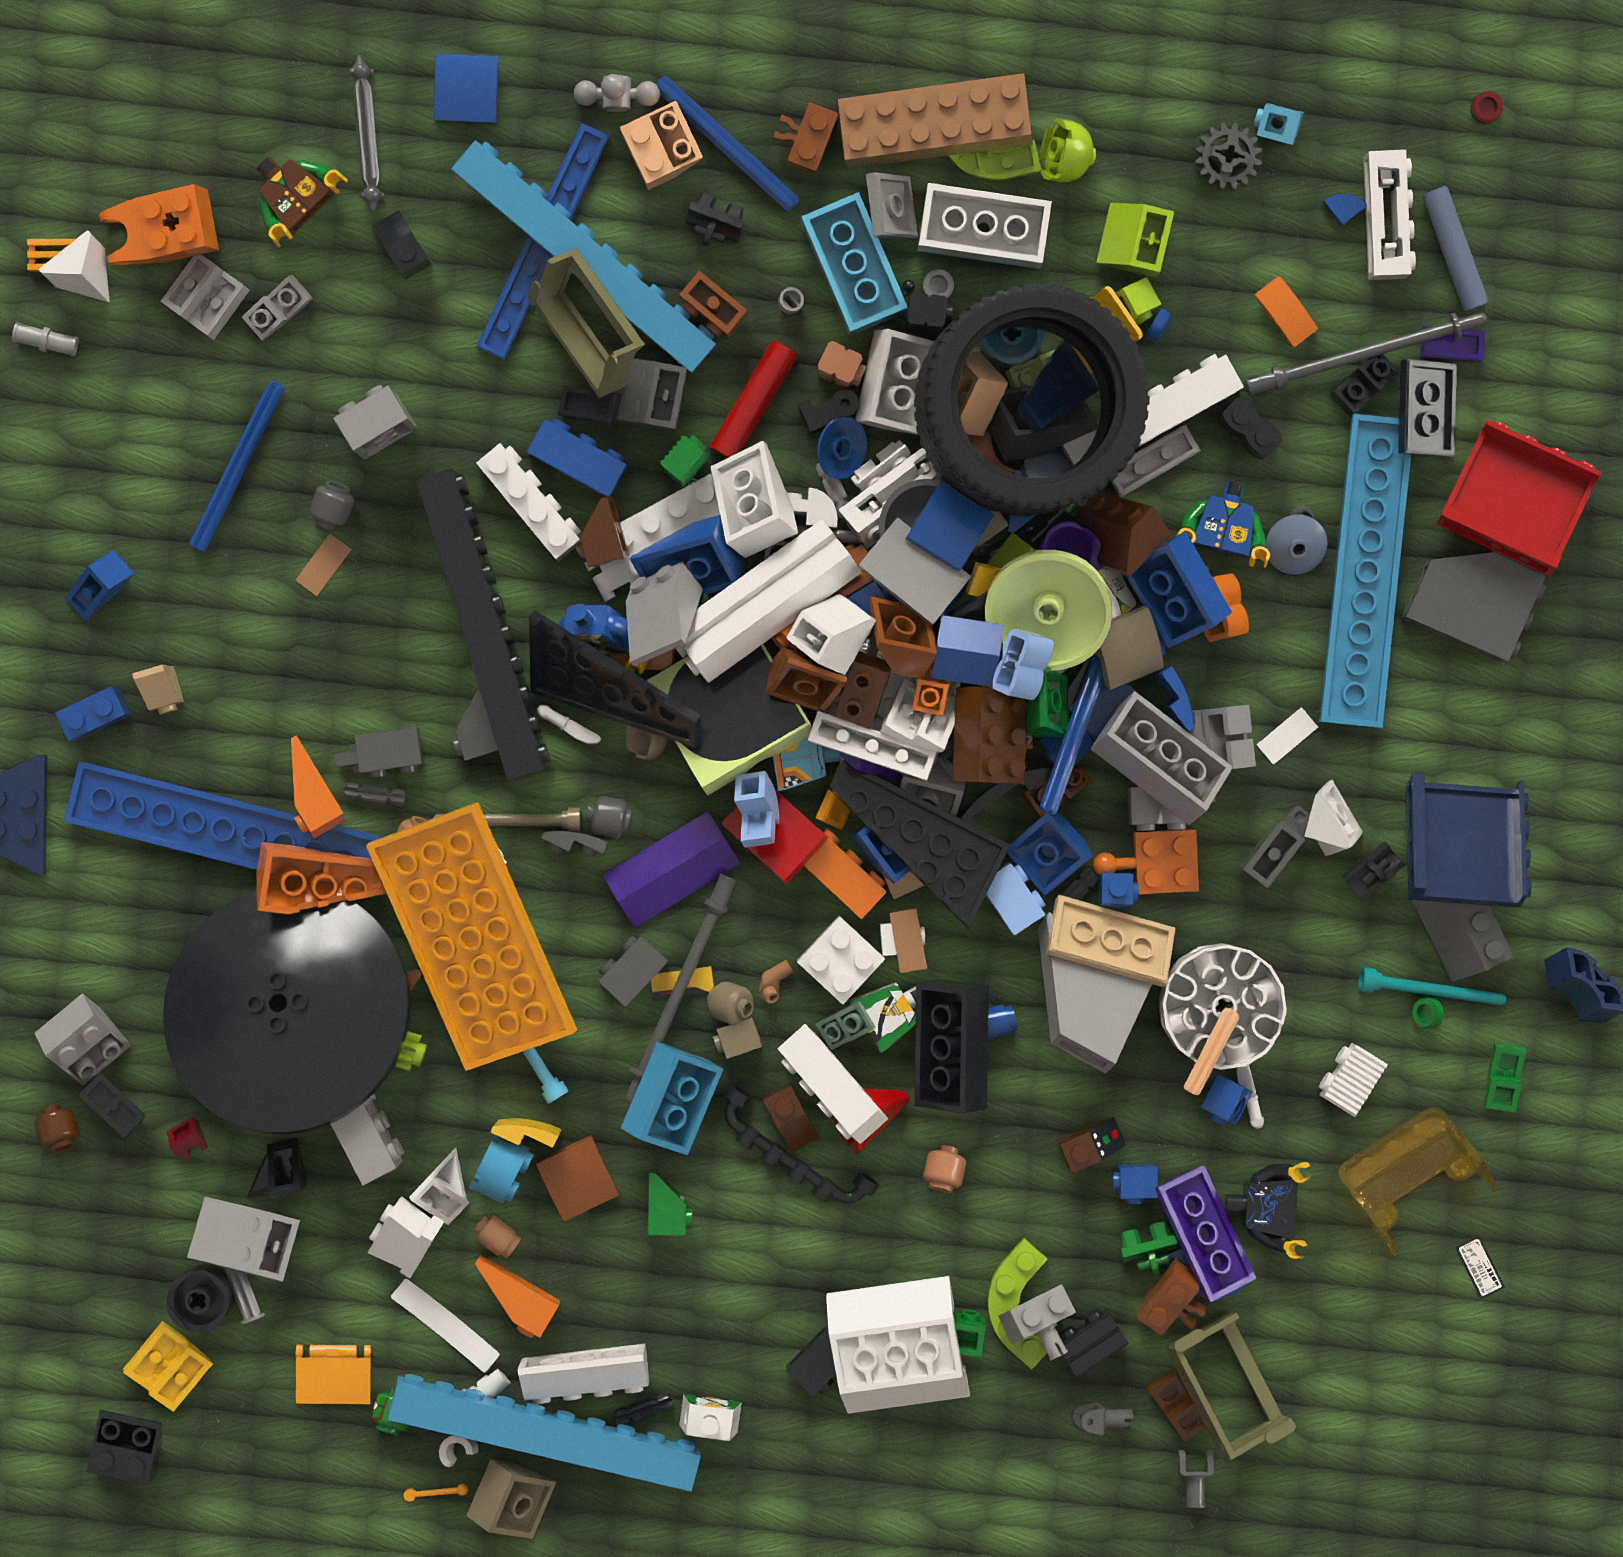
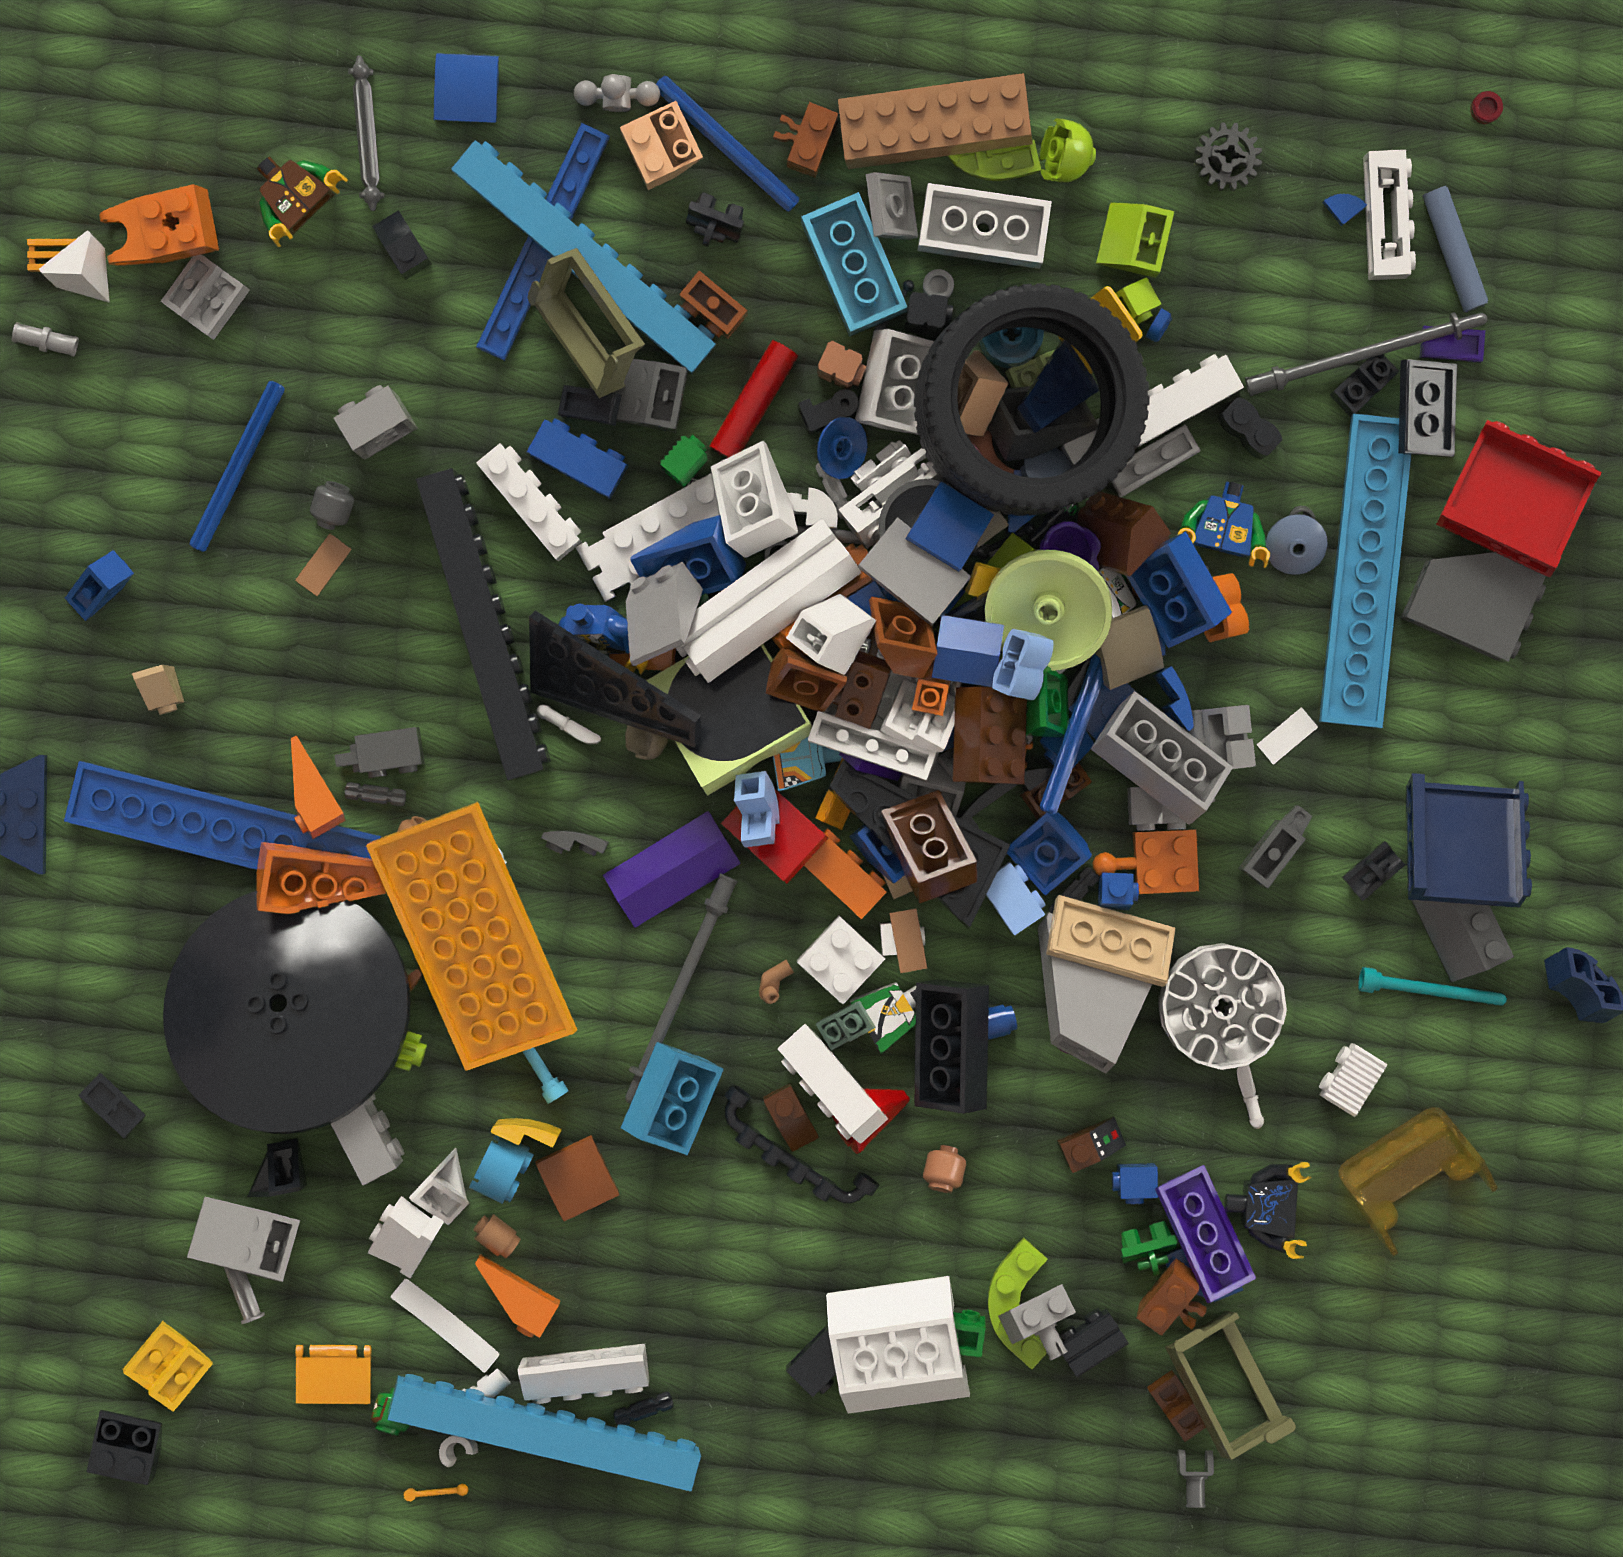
(57, 1129): reddish brown head -> none
(81, 1039): light grey slope -> none
(93, 713): blue brick -> none
(186, 1136): dark red tile -> none
(207, 1314): black brick -> none
(277, 308): light grey slope -> none
(475, 732): dark grey slope -> none
(510, 1499): dark tan slope -> none
(568, 819): dark tan piece -> none
(603, 536): reddish brown slope -> none
(609, 817): dark grey head -> none
(632, 970): dark grey brick -> none
(667, 1208): green slope -> none
(700, 983): yellow sticker -> none
(710, 1417): white torso -> none
(730, 1003): dark tan head -> none
(737, 1038): dark tan brick -> none
(794, 296): light grey hinge -> none
(930, 846): none -> reddish brown slope
(1097, 1418): dark grey piece -> none
(1211, 1051): light nougat axle -> none
(1226, 1100): blue brick -> none
(1286, 311): orange slope -> none
(1287, 132): medium azure brick -> none
(1332, 821): white slope -> none
(1428, 1013): green tile -> none
(1480, 1267): sticker -> none
(1504, 1077): green slope -> none

